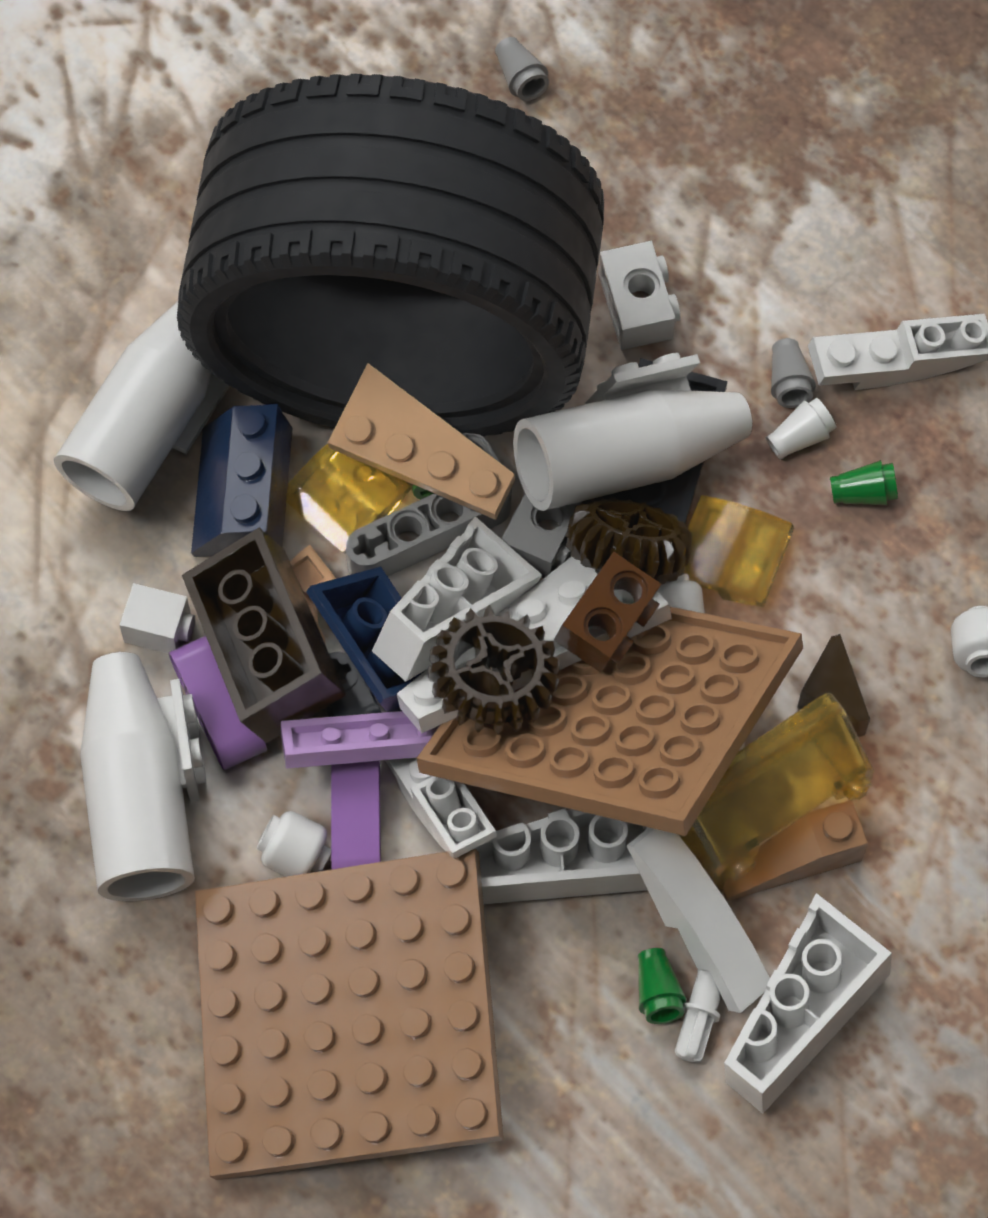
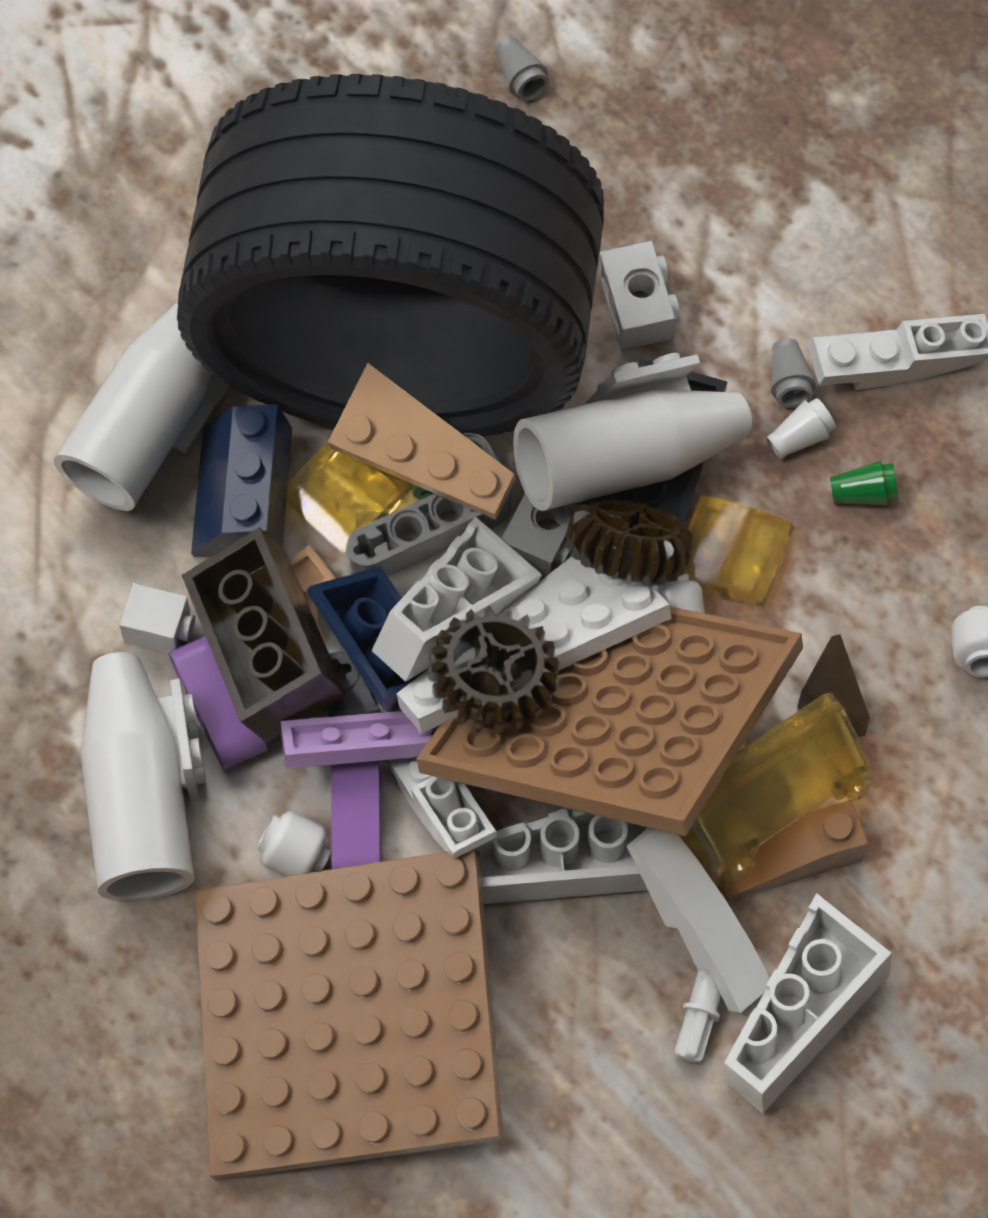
(603, 609): reddish brown brick -> none
(659, 988): green cone -> none

